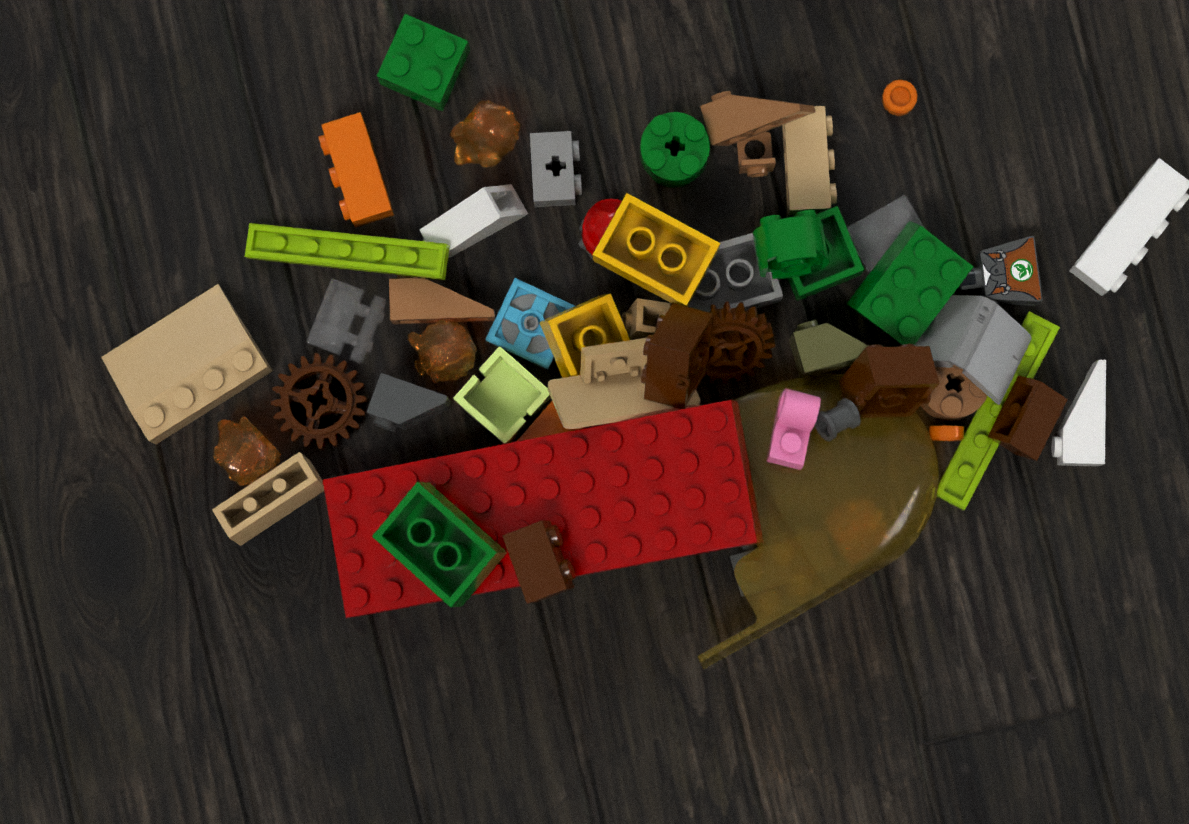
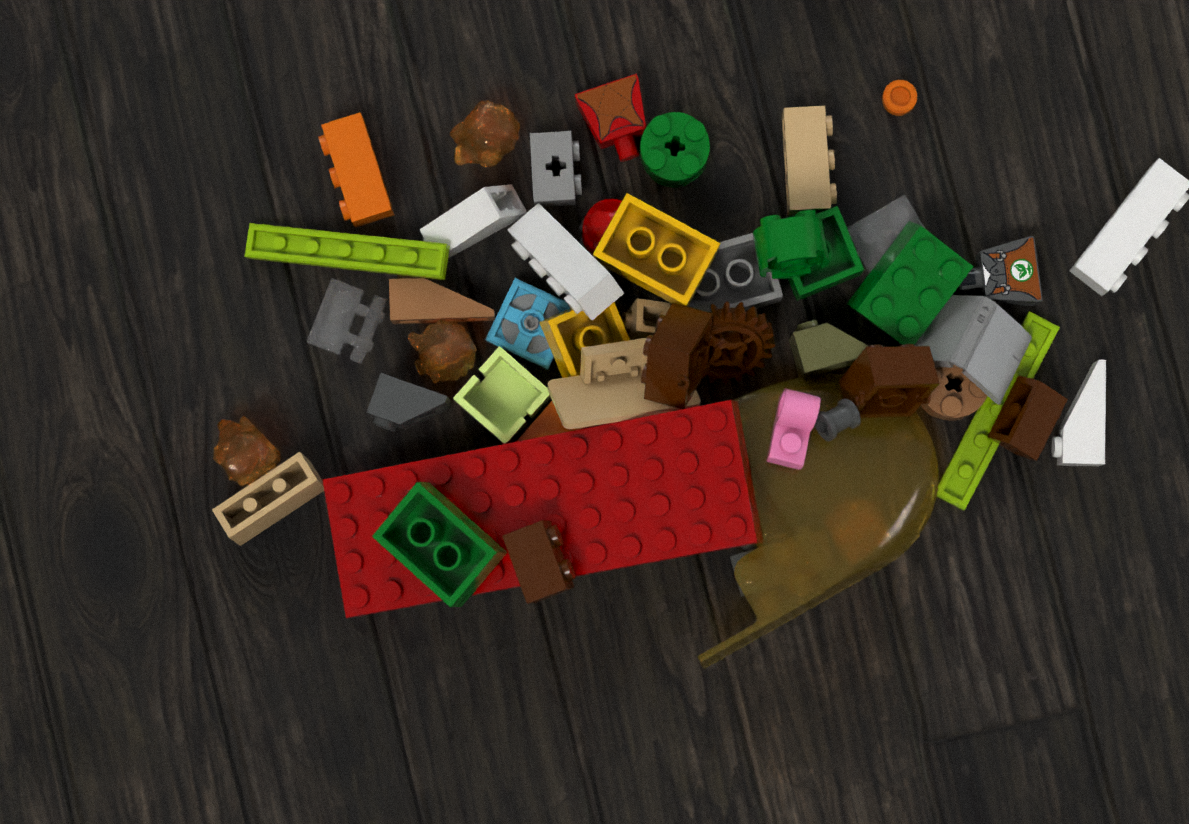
(186, 365): tan slope -> none
(304, 396): reddish brown gear -> none
(423, 62): green brick -> none
(565, 262): none -> white brick
(614, 115): none -> torso
(739, 117): medium nougat slope -> none
(756, 167): medium nougat bracket -> none
(946, 433): orange tile -> none

